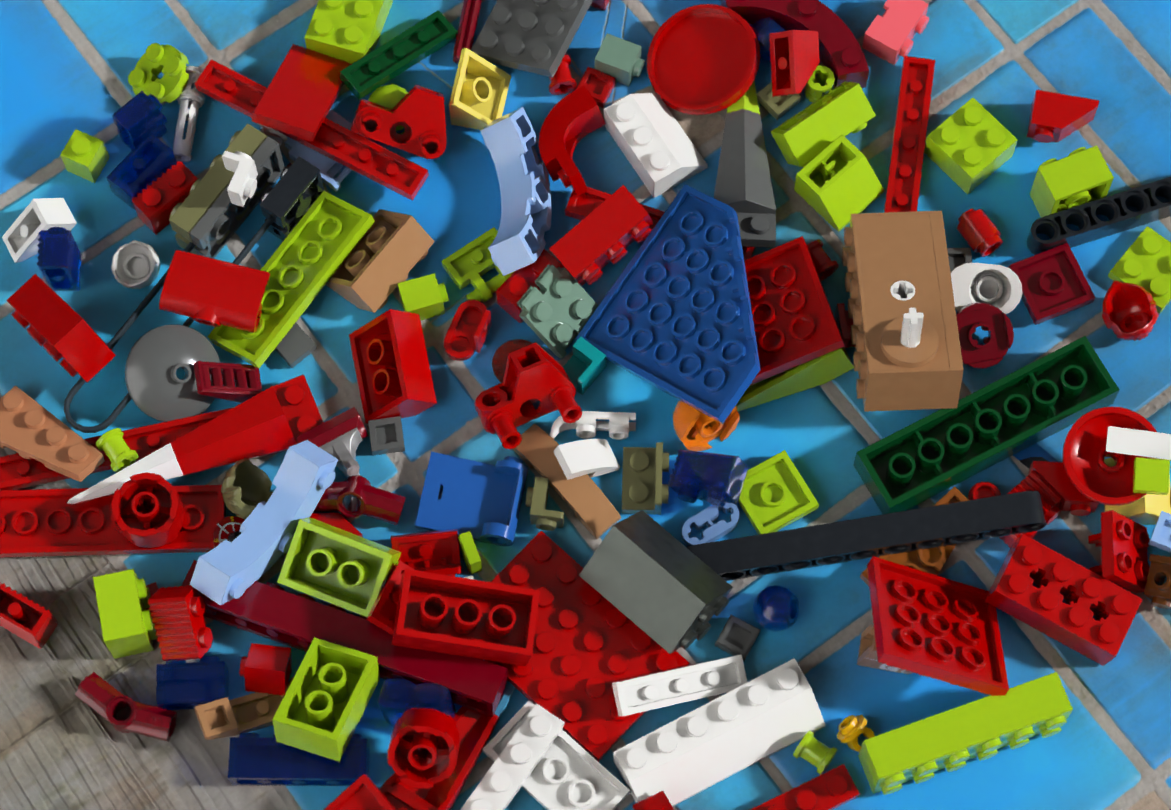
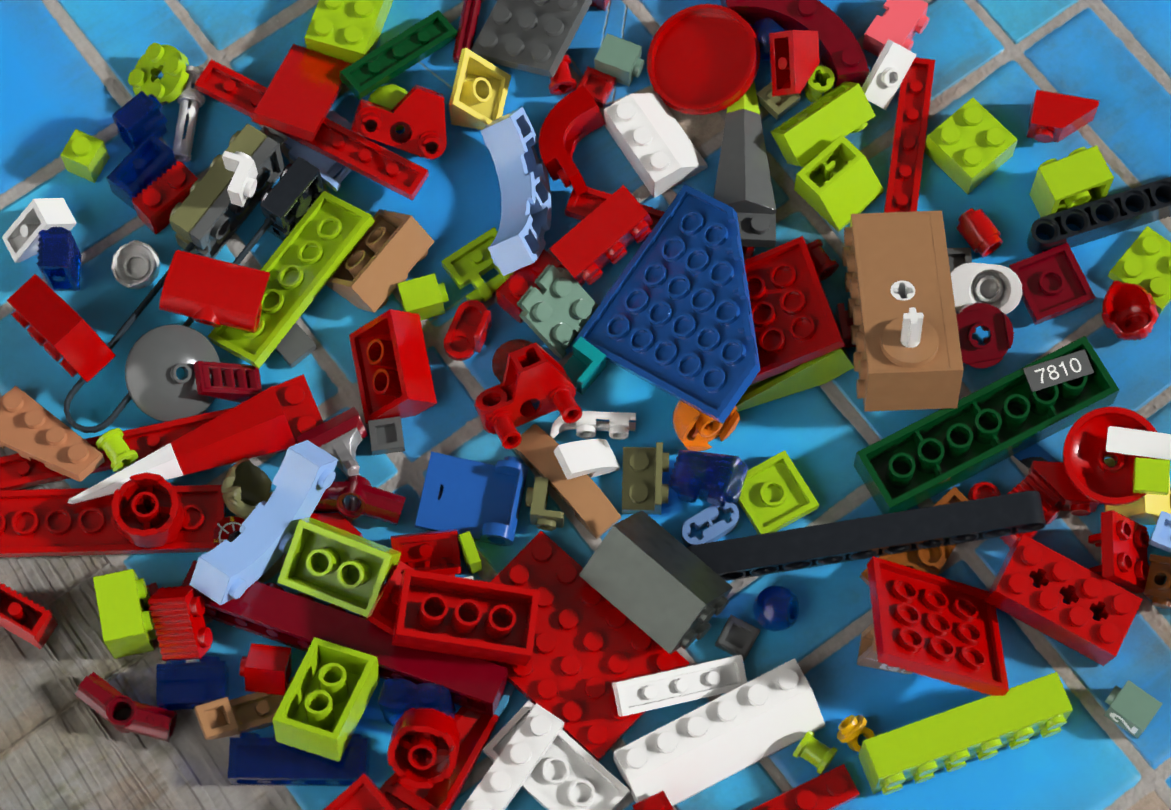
(887, 74): none -> white plate
(1058, 370): none -> dark grey sticker
(1131, 708): none -> sand green brick

